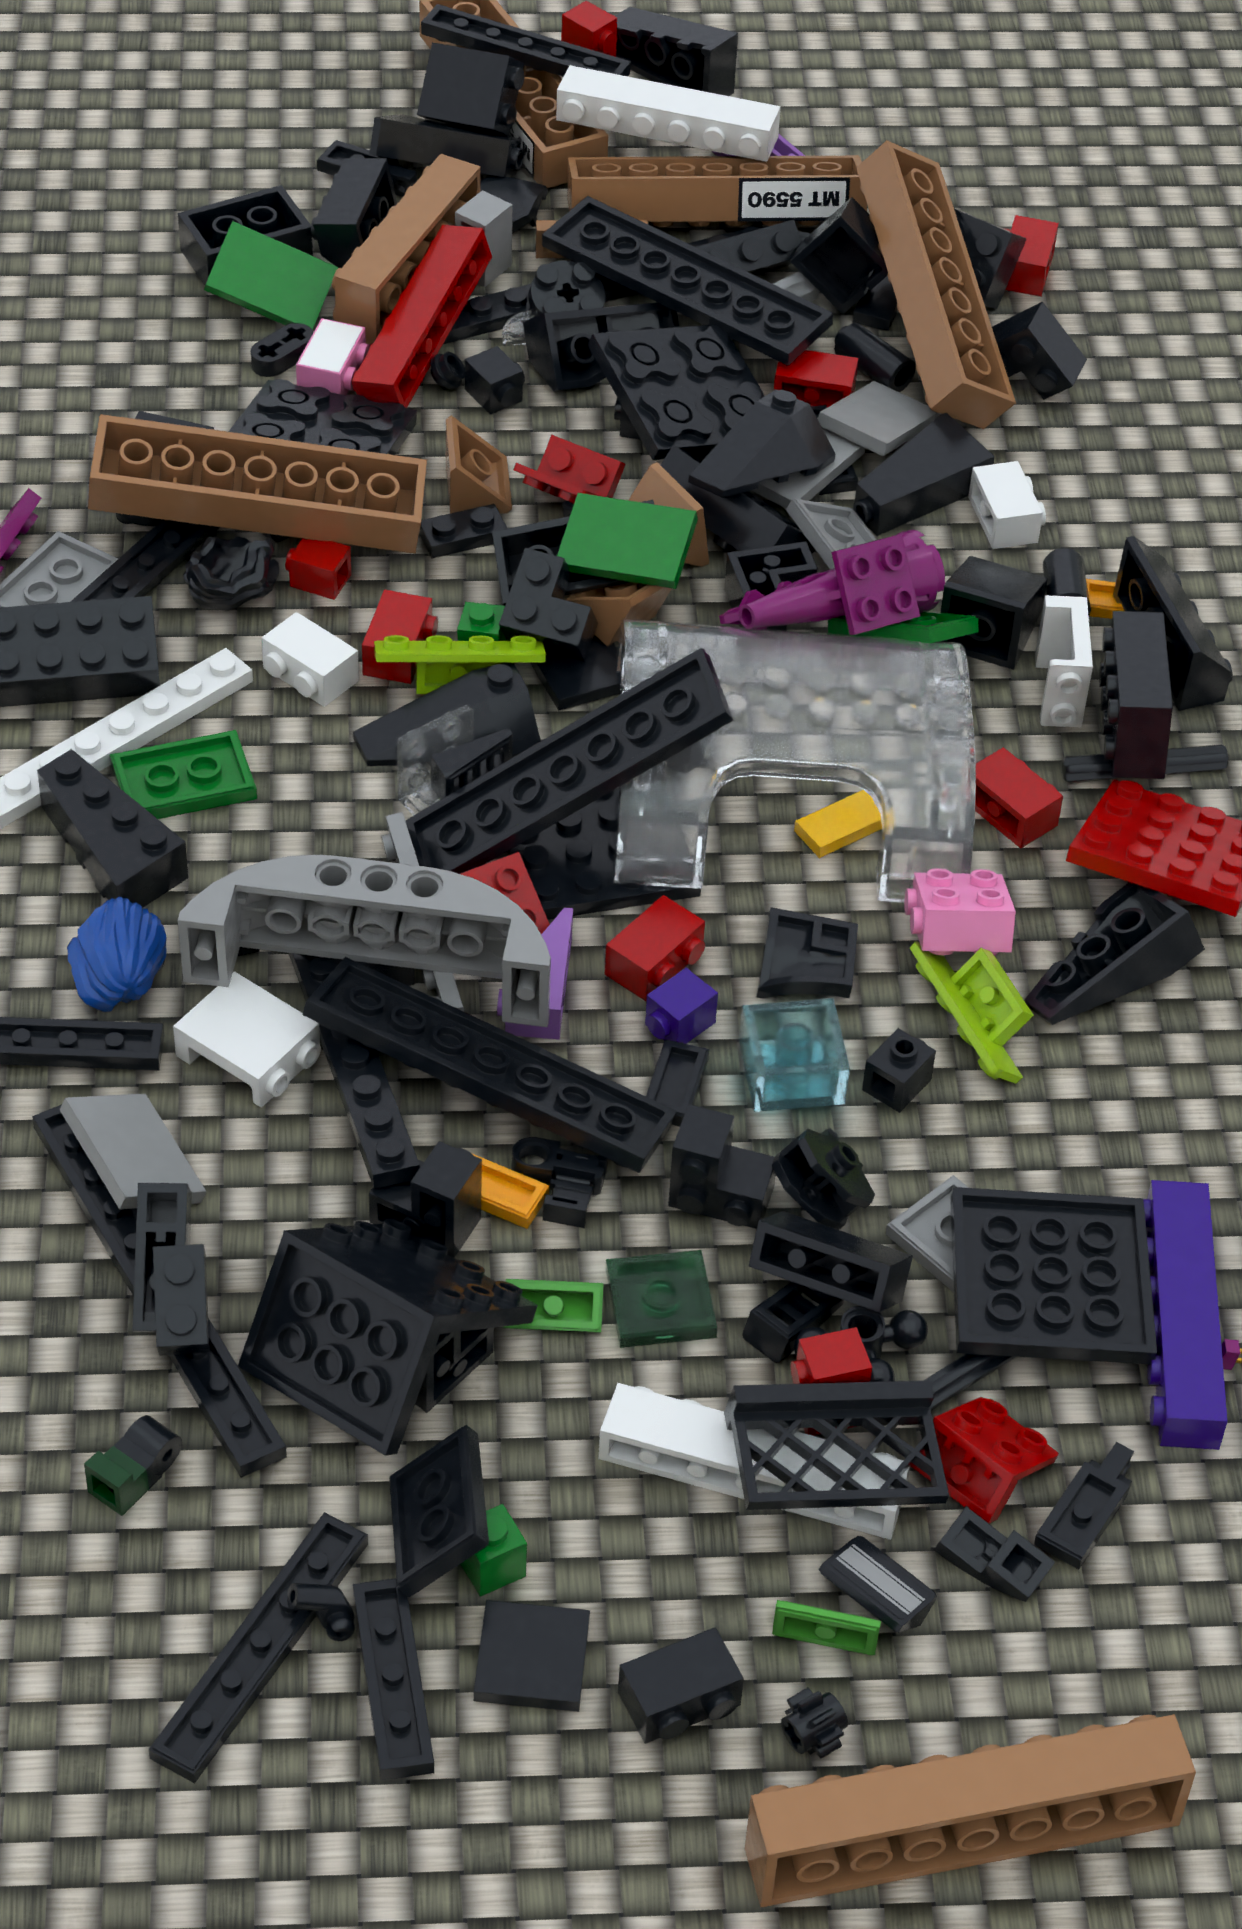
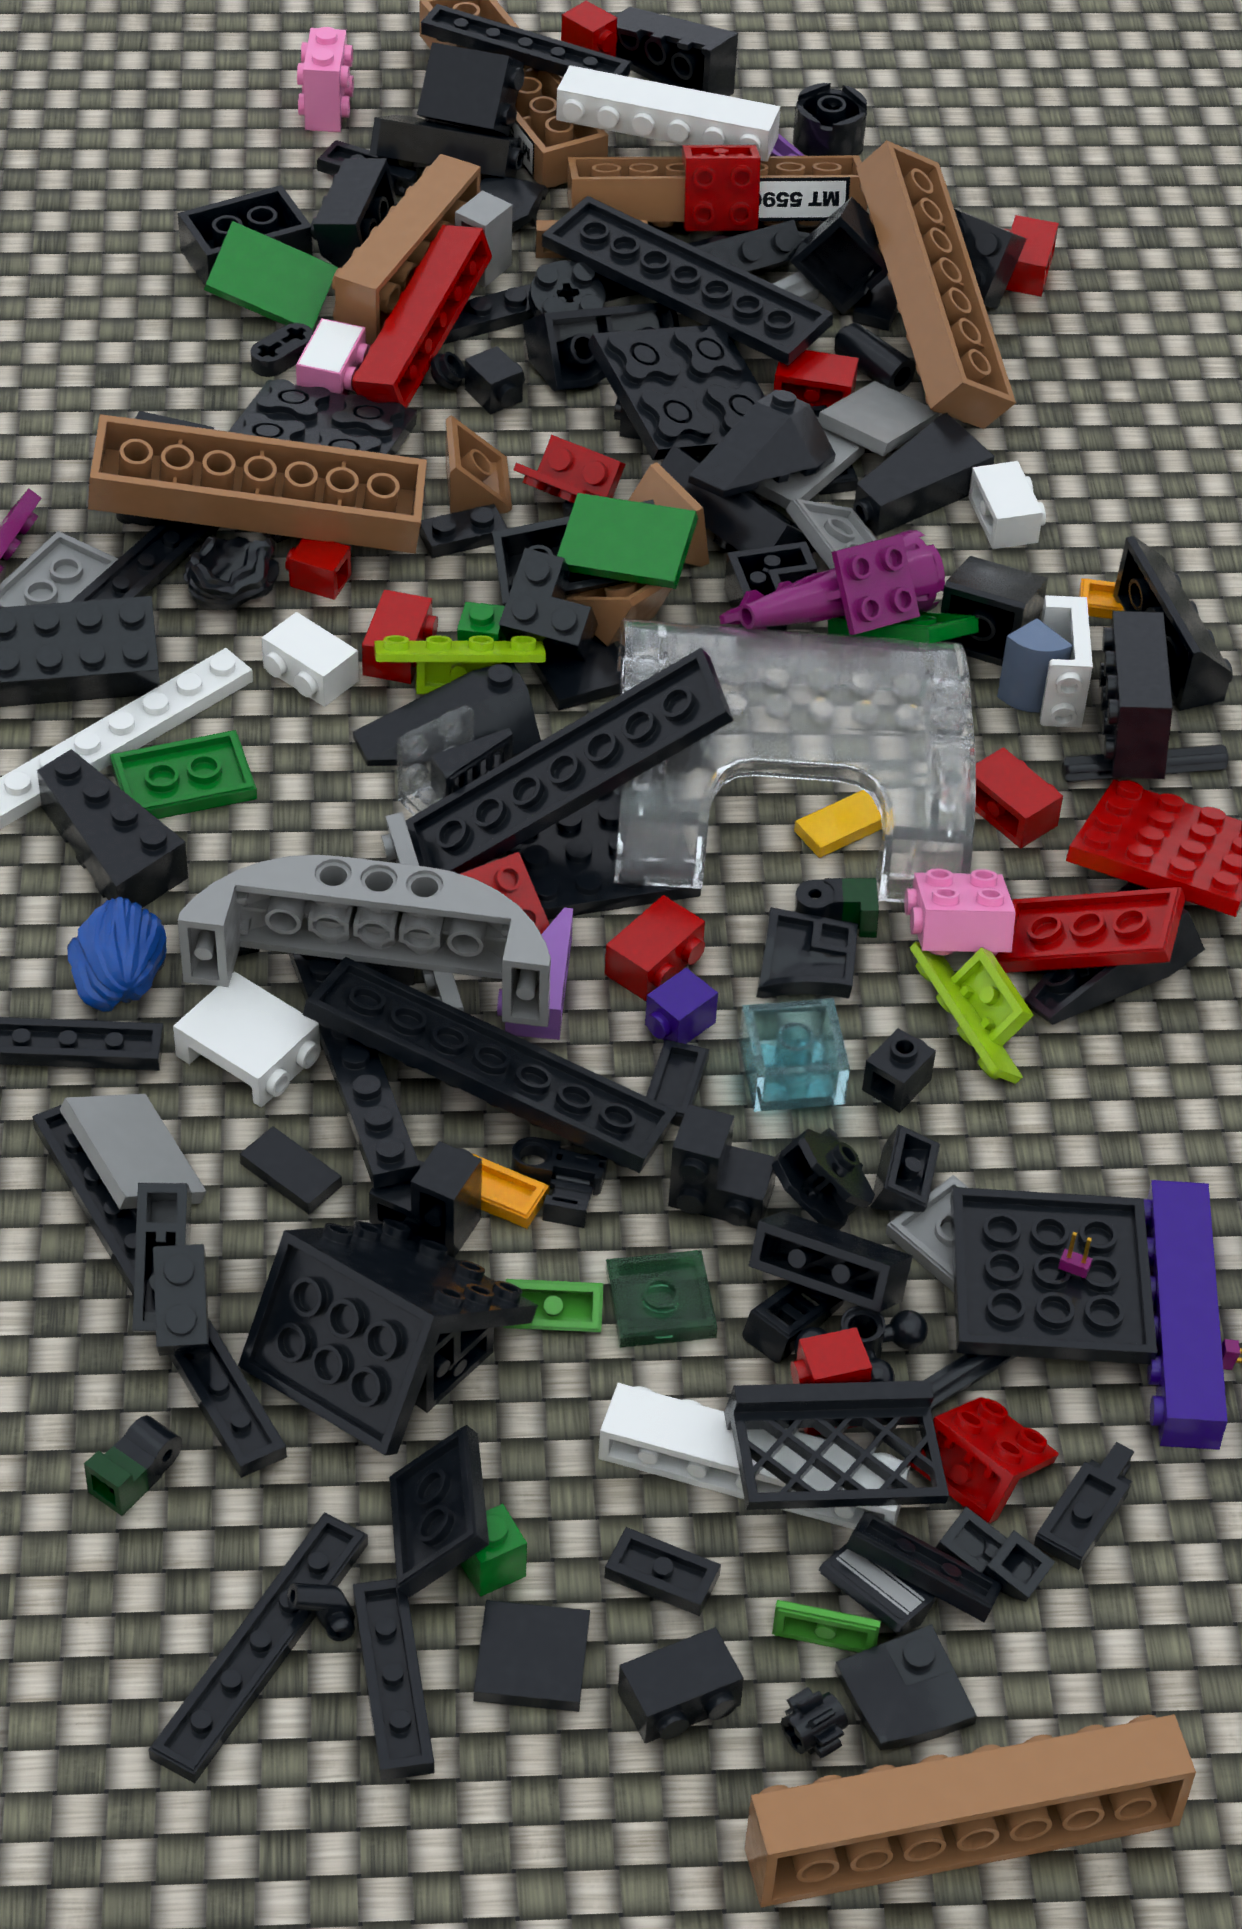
(290, 1170): none -> black tile
(325, 79): none -> bright pink brick
(513, 329): clear tile -> none
(662, 1571): none -> black plate
(721, 187): none -> red bracket
(830, 121): none -> black brick
(843, 900): none -> leg
(905, 1172): none -> black slope
(906, 1690): none -> black plate
(924, 1566): none -> black tile
(1027, 664): none -> sand blue brick
(1039, 349): black brick -> none
(1065, 574): black brick -> none
(1075, 1262): none -> magenta piece
(1094, 930): none -> red tile

